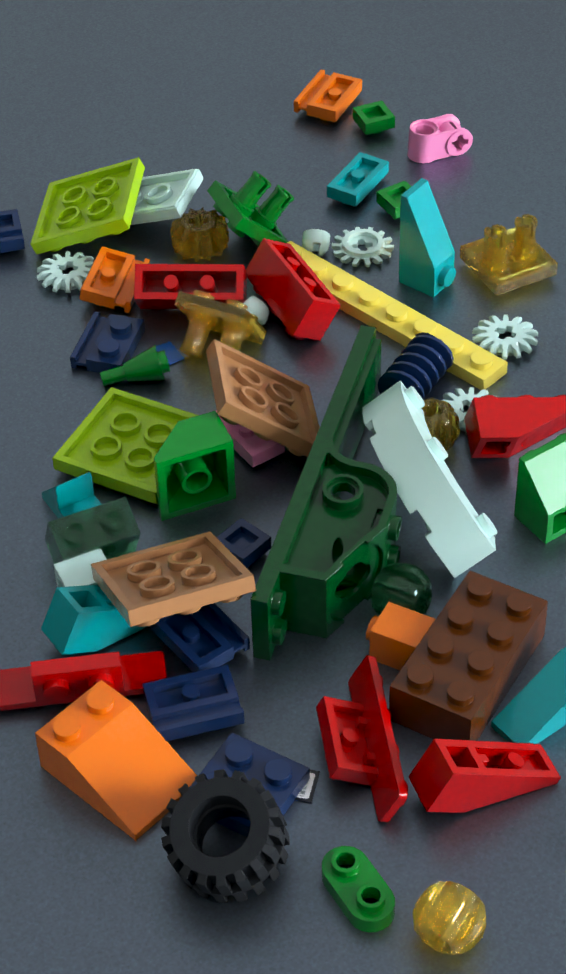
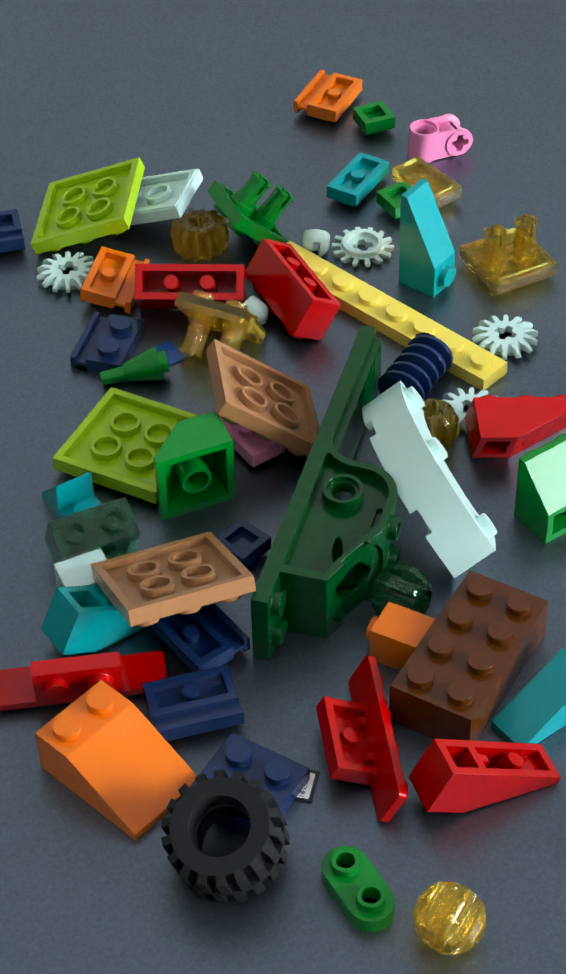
(443, 188): none -> clear yellow plate

